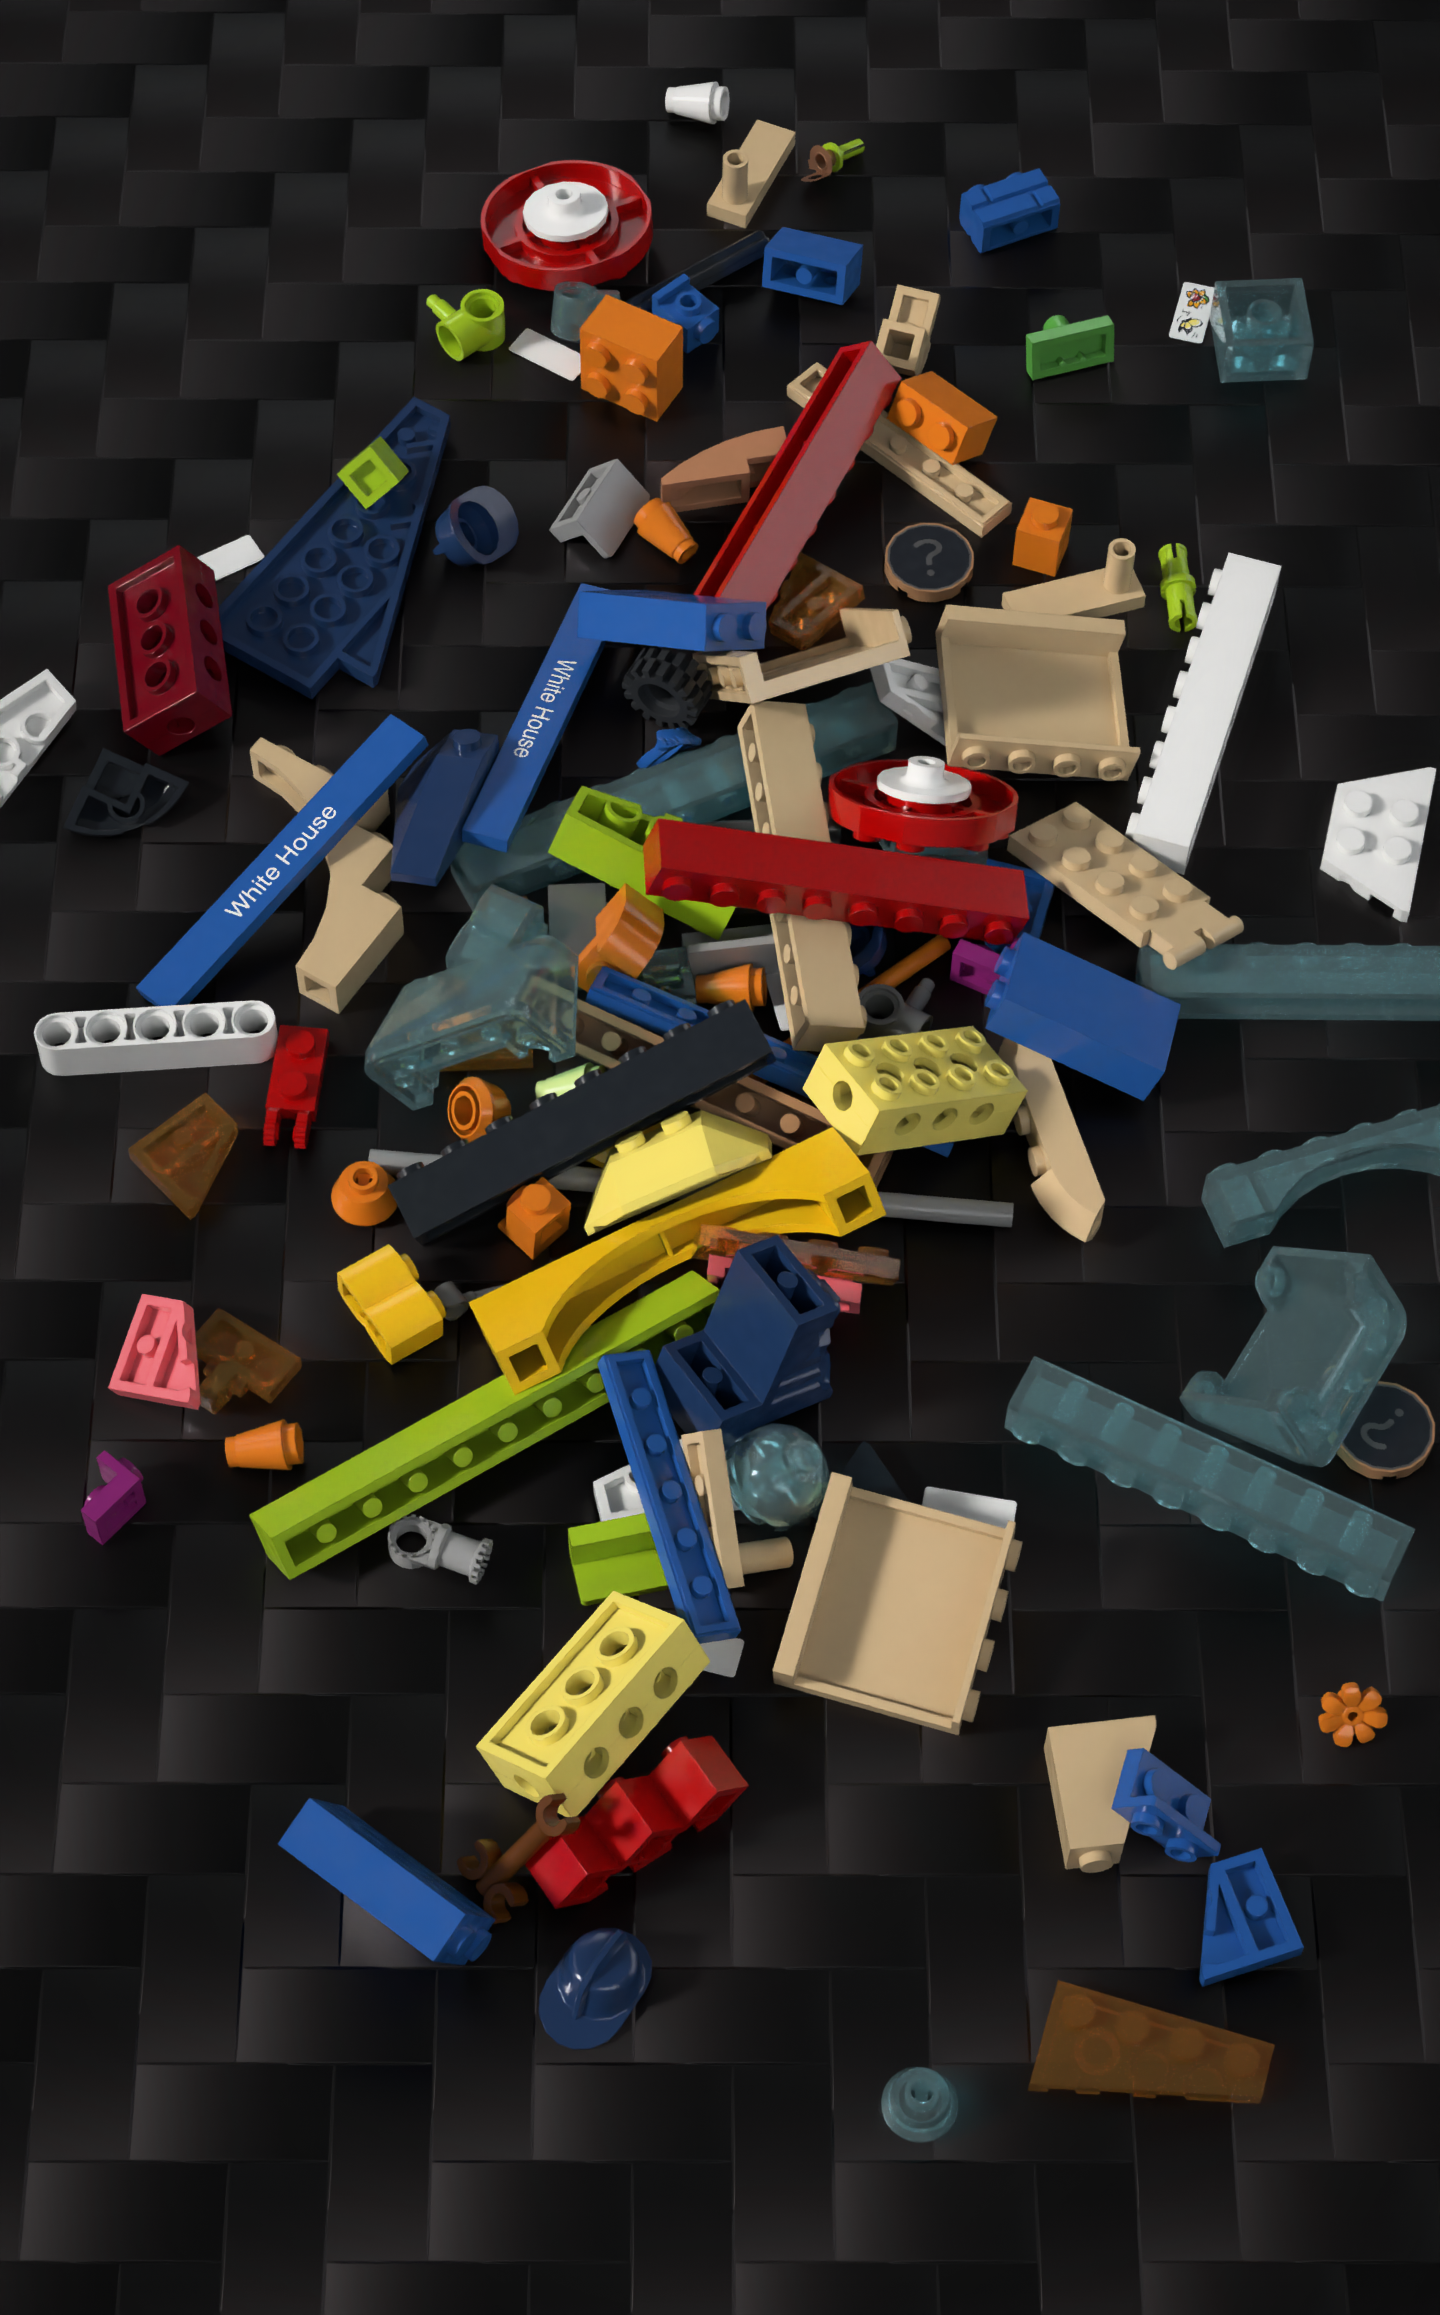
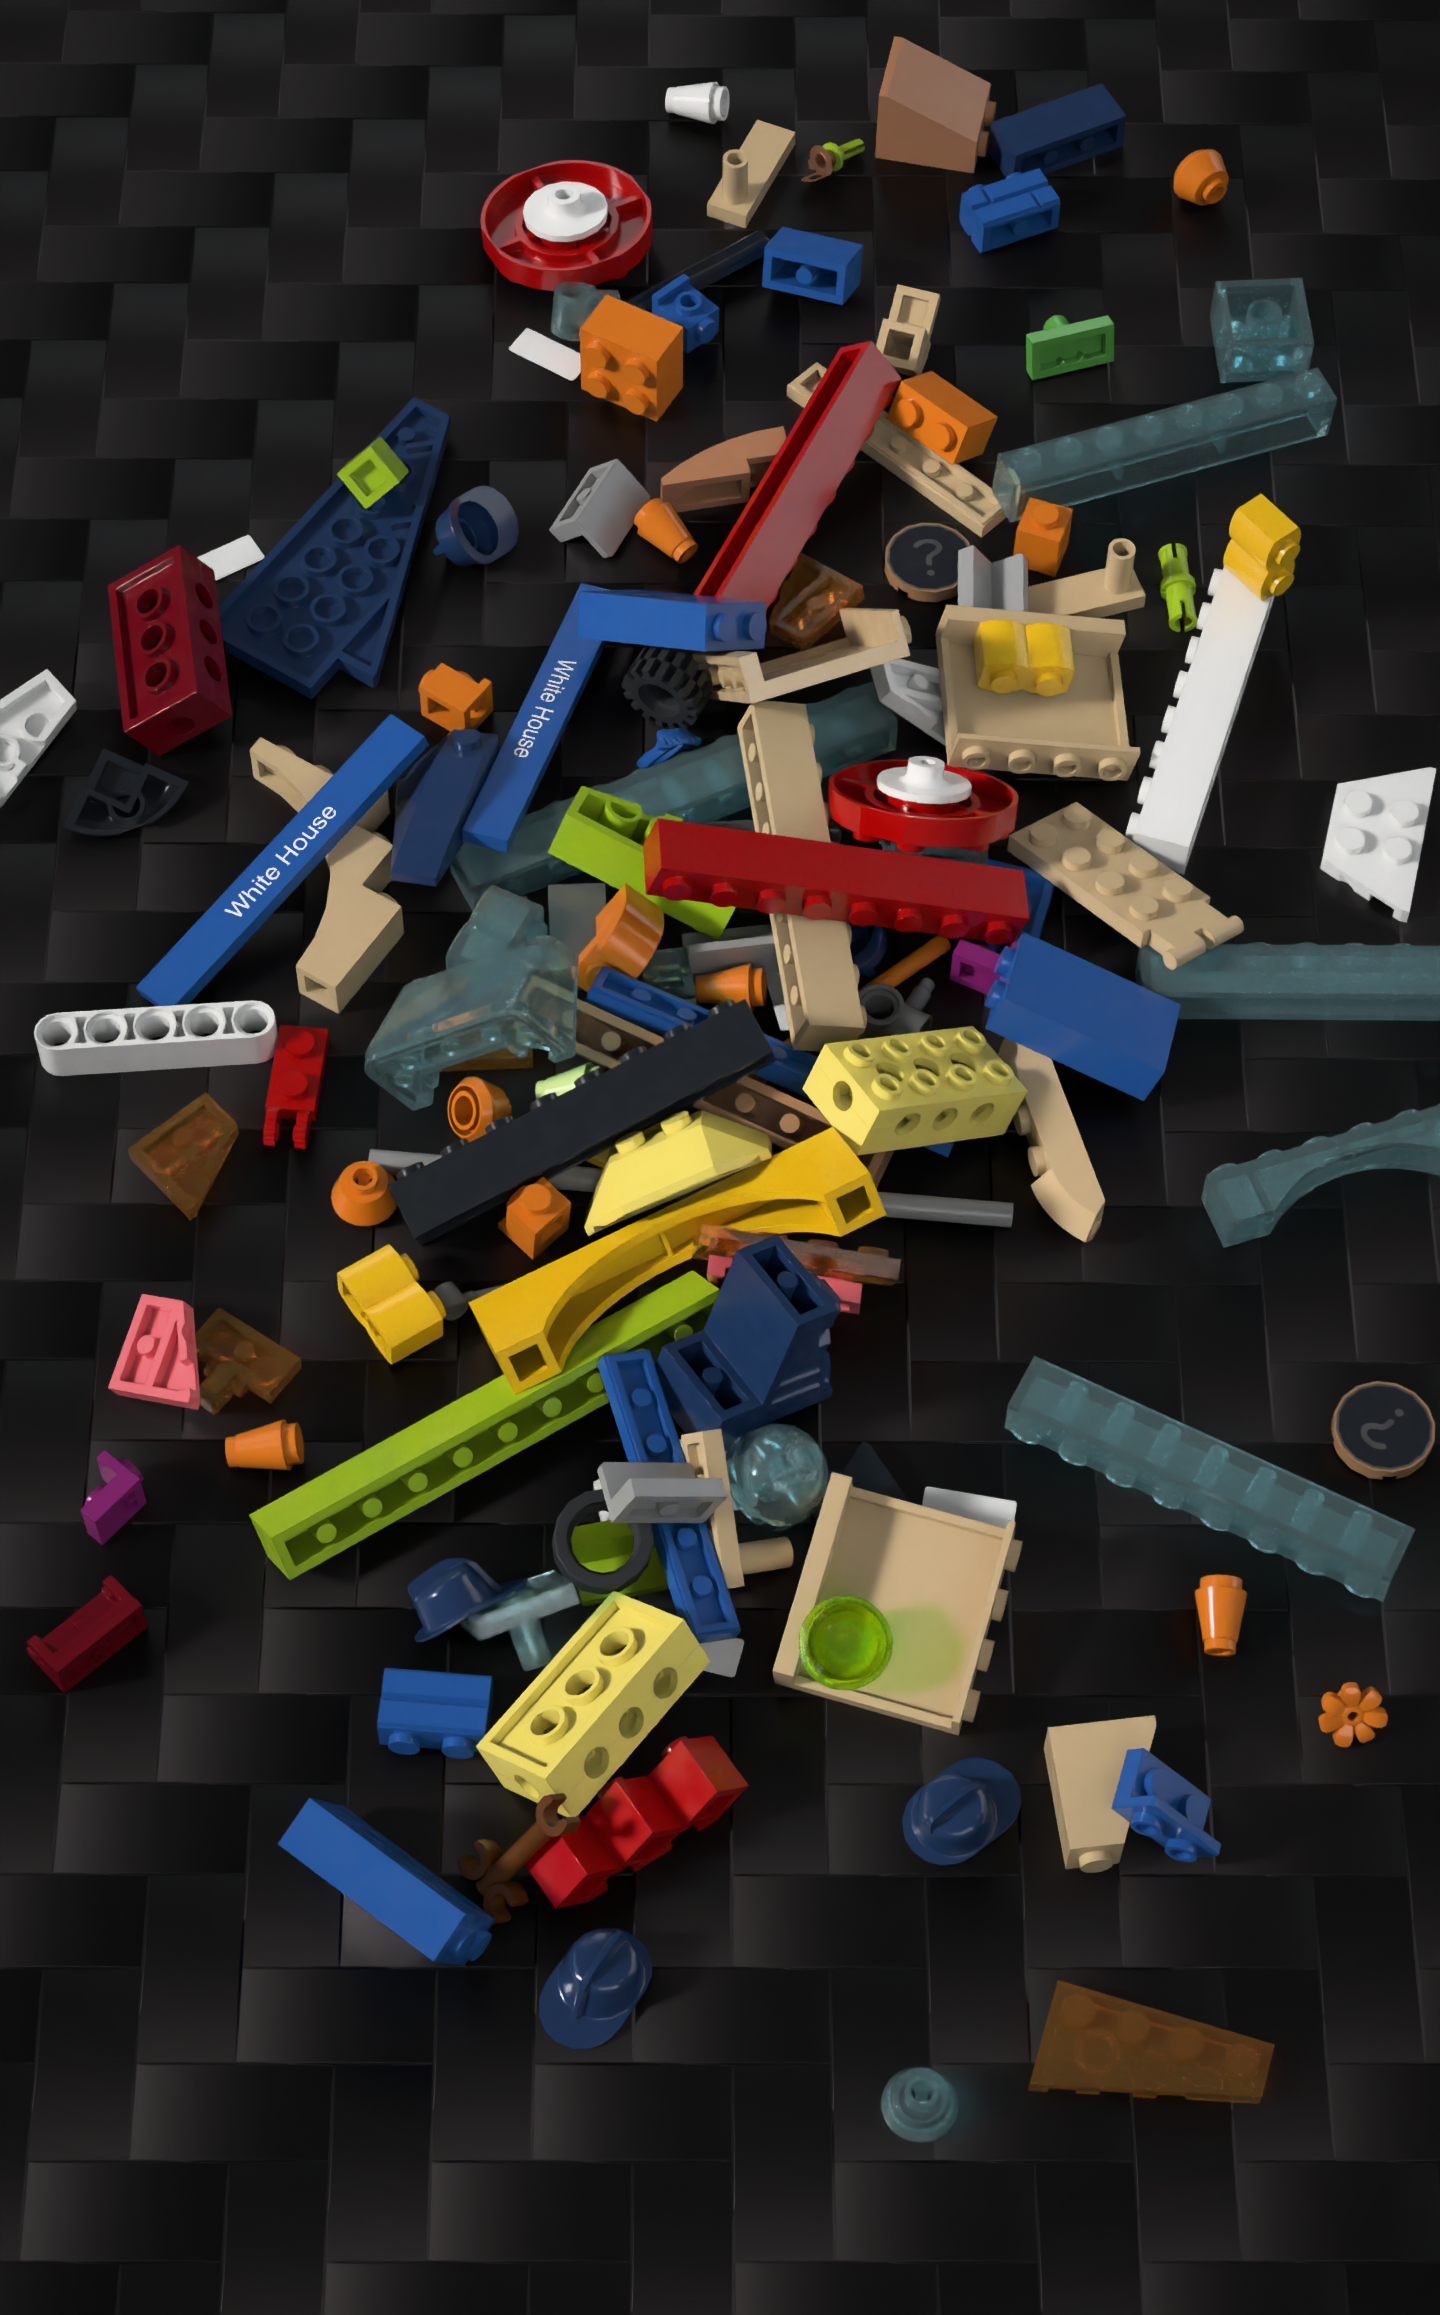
(89, 1636): none -> dark red hinge
(434, 1711): none -> blue brick
(441, 1549): light grey connector -> none
(454, 1591): none -> dark blue piece
(455, 698): none -> orange brick
(472, 328): lime piece -> none
(521, 1616): none -> clear light blue tile
(580, 1575): none -> black tyre
(658, 1492): none -> light grey panel
(845, 1643): none -> clear neon green helmet
(932, 111): none -> nougat slope
(961, 1811): none -> dark blue piece
(992, 584): none -> light grey panel
(1023, 657): none -> yellow brick
(1058, 132): none -> dark blue brick
(1165, 443): none -> clear light blue brick
(1192, 313): white sticker -> none
(1201, 177): none -> orange cone
(1220, 1613): none -> orange cone
(1244, 1919): blue wing -> none
(1262, 548): none -> yellow brick
(1310, 1358): clear light blue windscreen -> none

